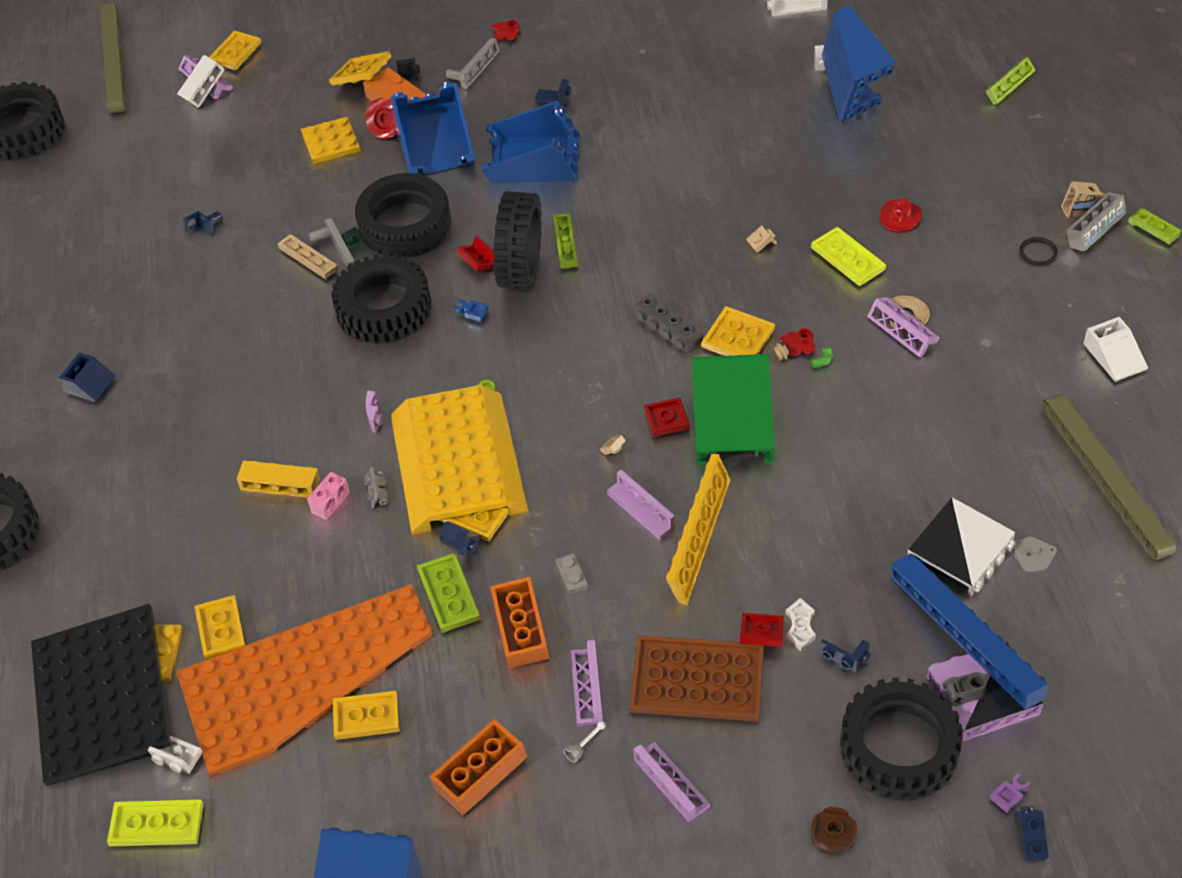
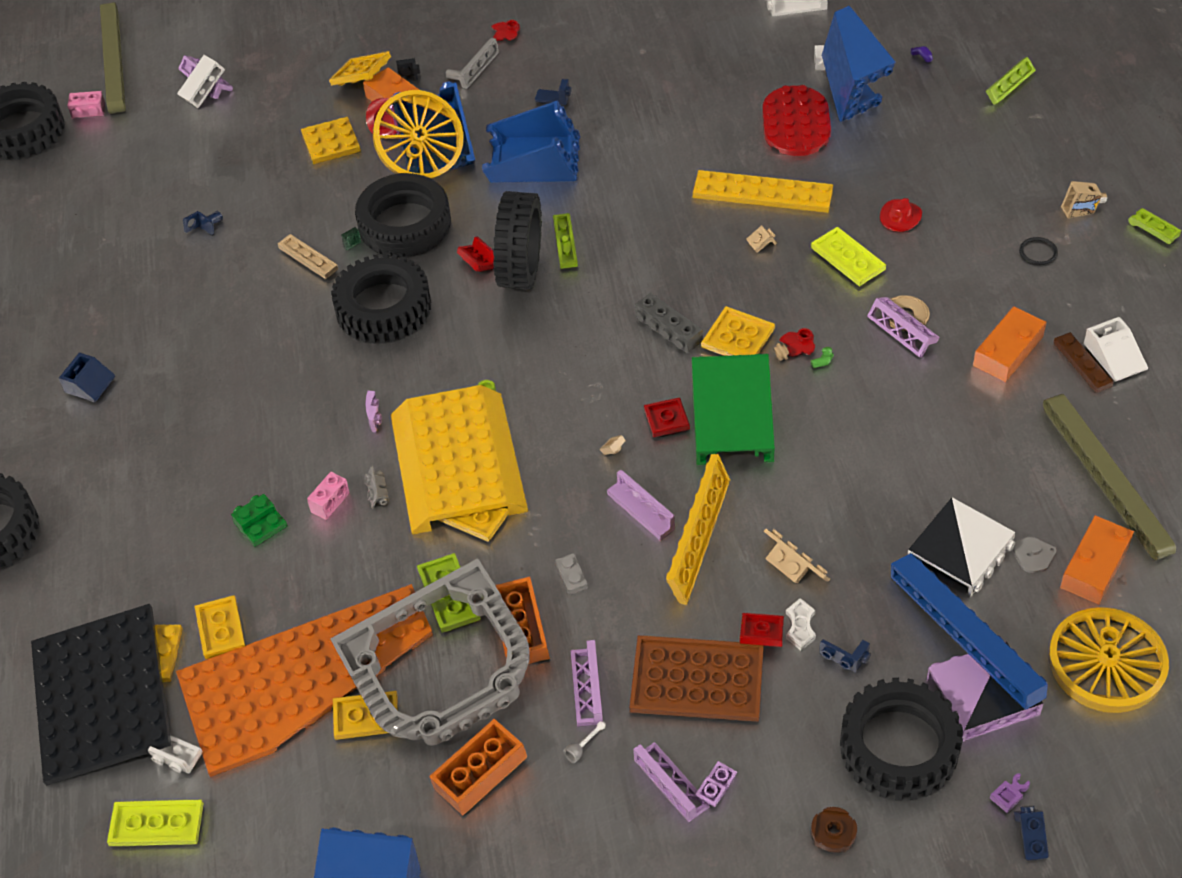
(86, 104): none -> bright pink brick
(235, 50): yellow plate -> none
(258, 519): none -> green plate
(277, 479): yellow brick -> none
(332, 231): light grey piece -> none
(428, 101): none -> yellow piece
(460, 537): dark blue bracket -> none
(468, 585): none -> light grey arch
(474, 310): blue plate -> none
(716, 784): none -> lavender slope
(763, 191): none -> yellow plate
(789, 561): none -> tan bracket
(796, 120): none -> red plate
(924, 52): none -> dark purple arm
(962, 690): dark grey piece -> none
(1009, 344): none -> orange brick
(1083, 362): none -> reddish brown plate
(1096, 221): light grey brick -> none
(1096, 559): none -> orange brick
(1109, 659): none -> yellow piece

